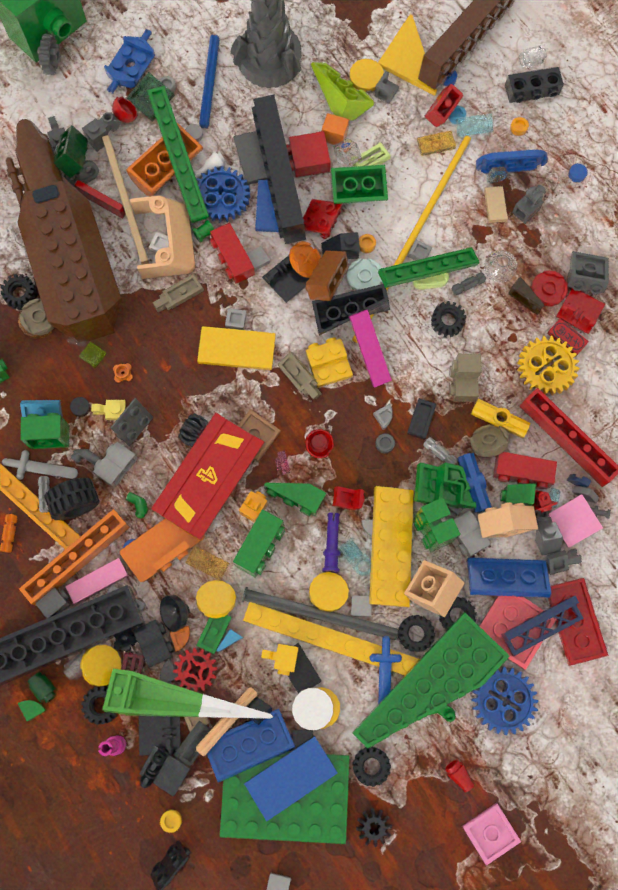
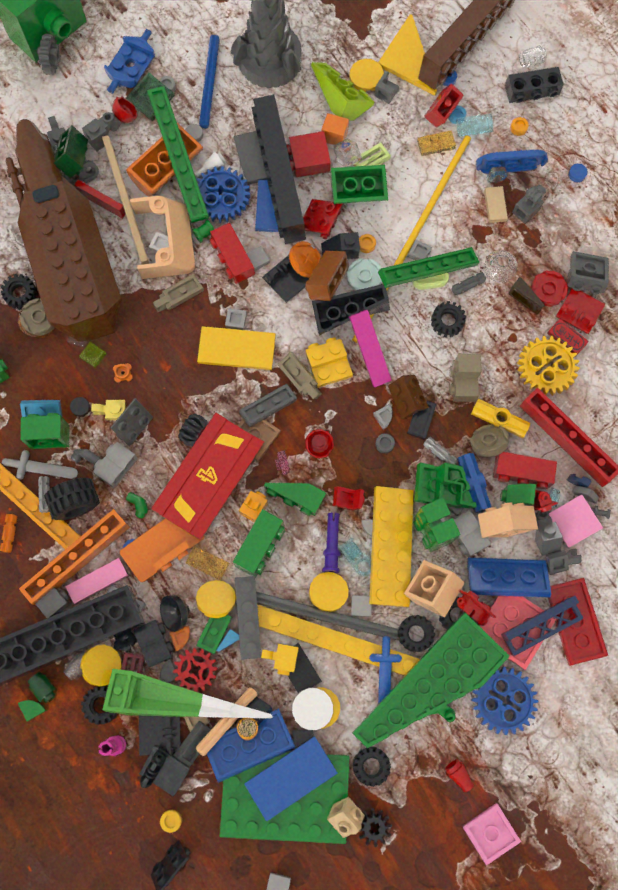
(247, 617): none -> dark grey plate
(247, 728): none -> tile
(267, 405): none -> dark grey tile
(346, 817): none -> tan brick
(408, 396): none -> reddish brown bracket
(469, 603): none -> red hinge

